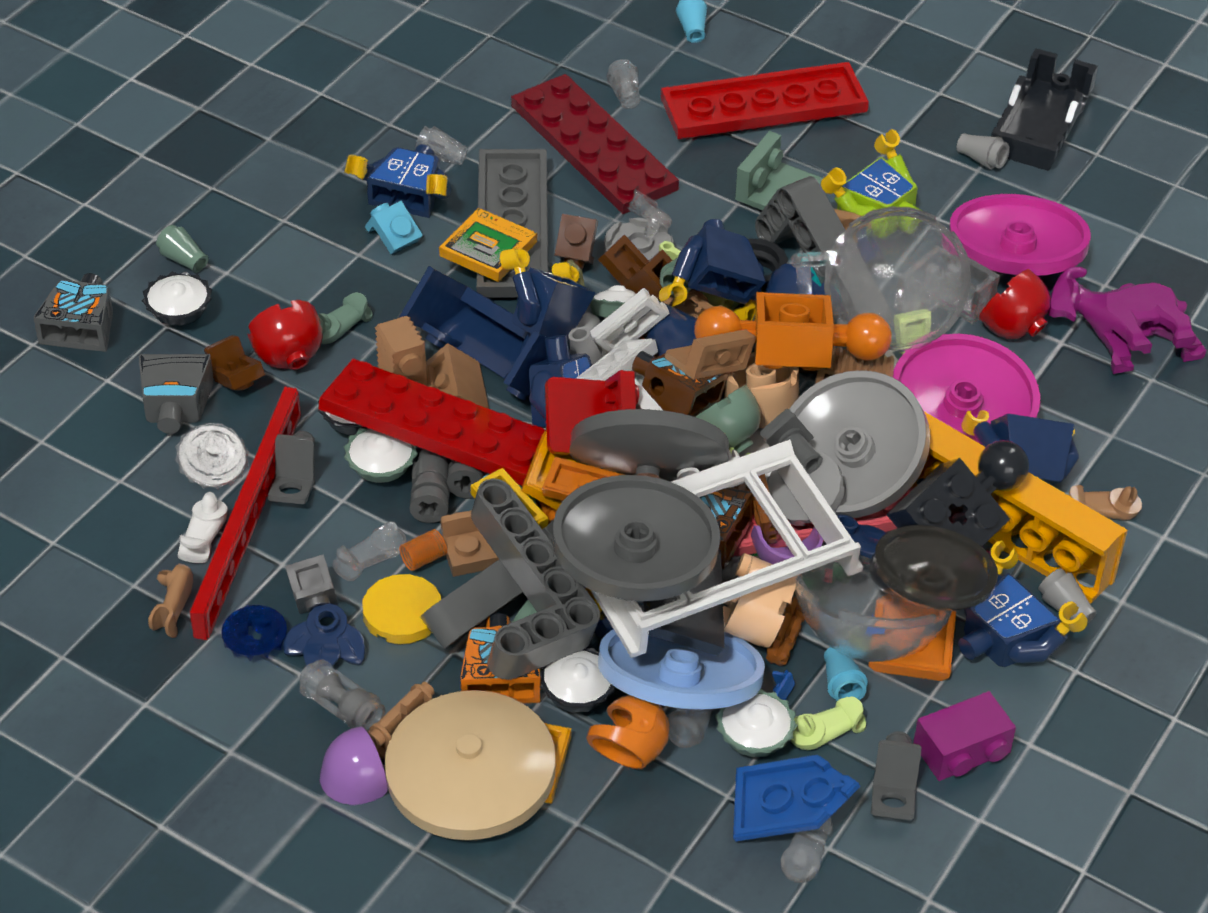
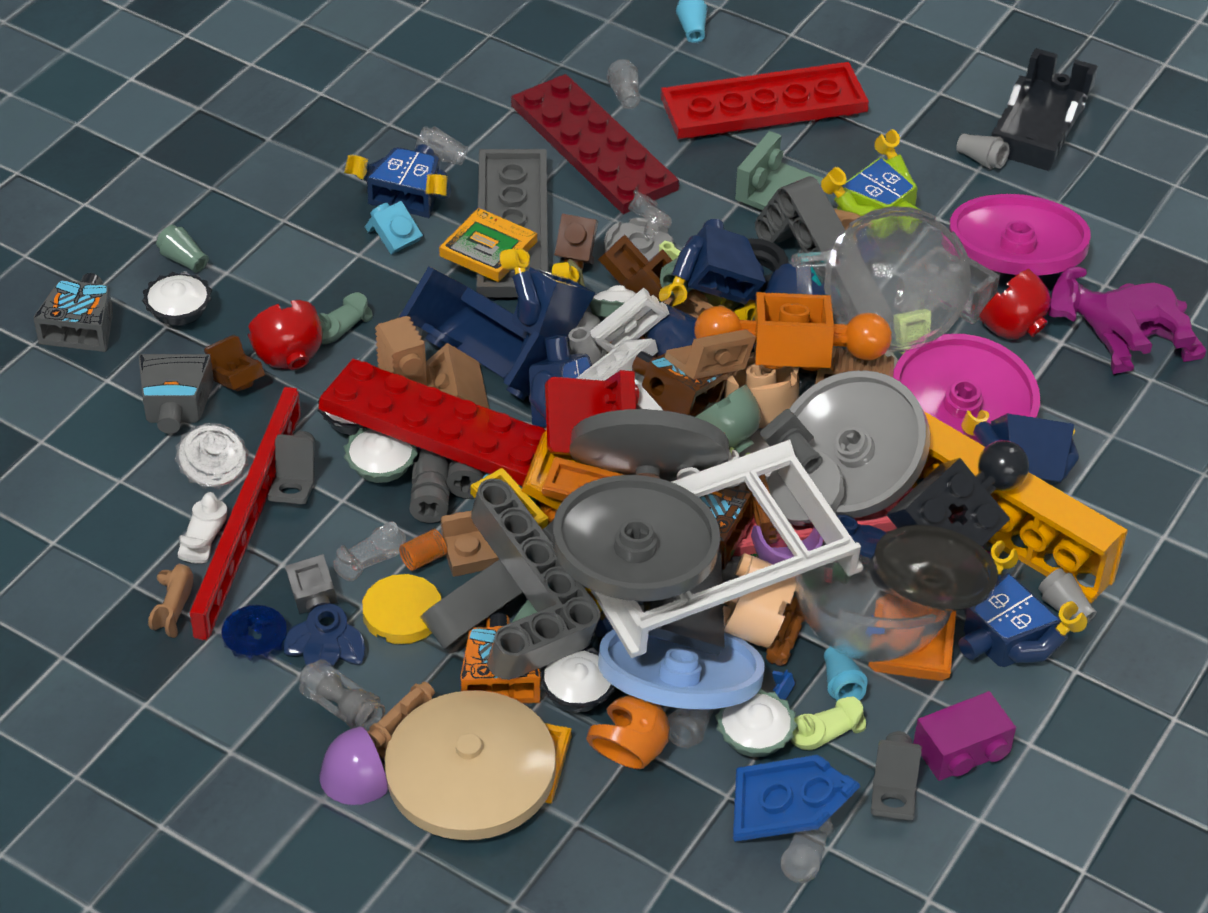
(1114, 504): medium nougat piece -> none

